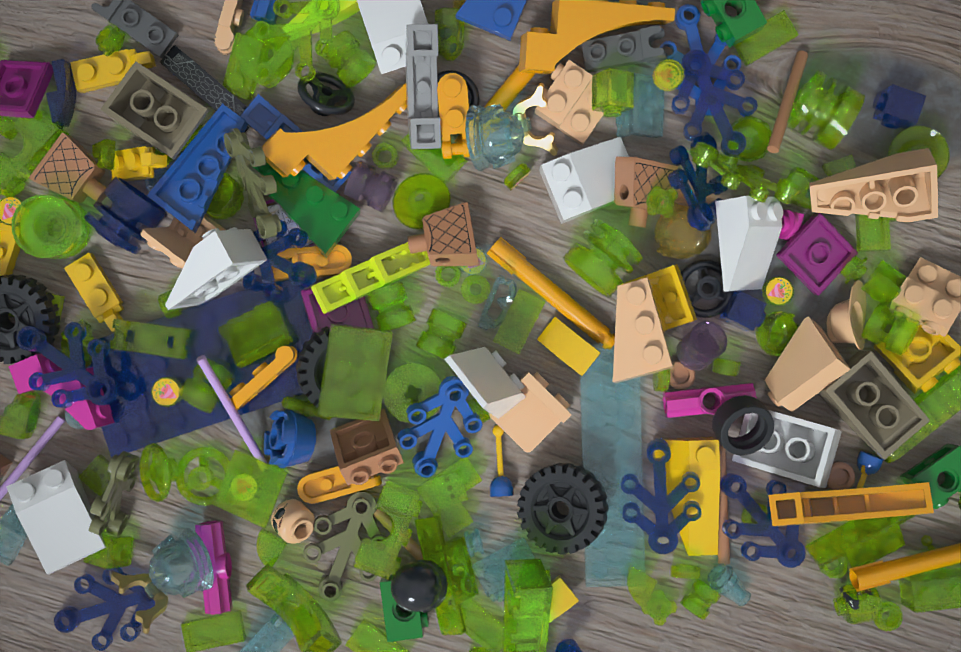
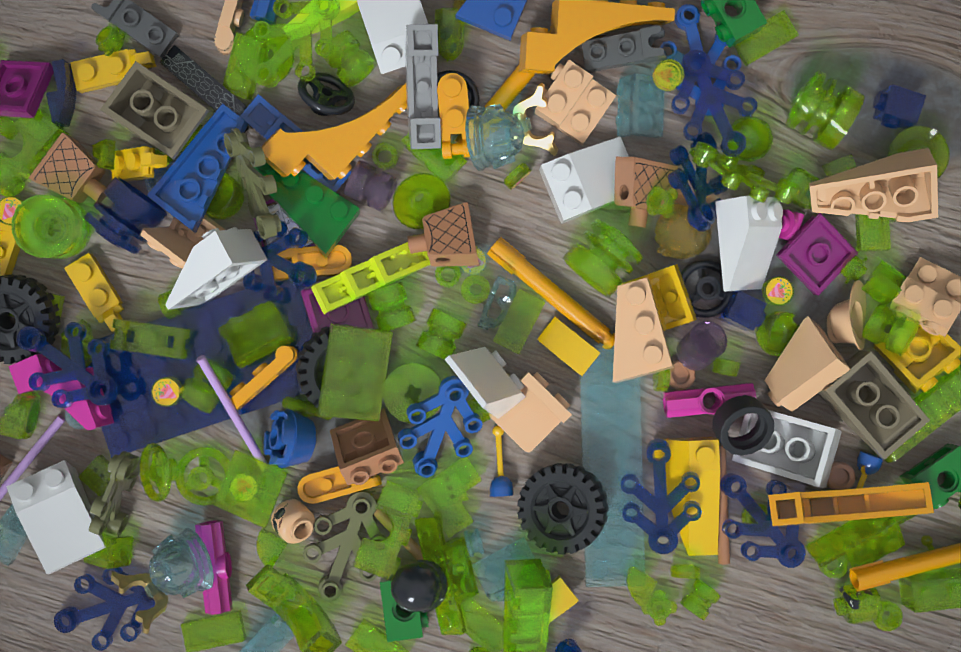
(612, 92): clear neon green brick -> none
(727, 583): clear light blue cone -> none
(787, 102): nougat bar -> none

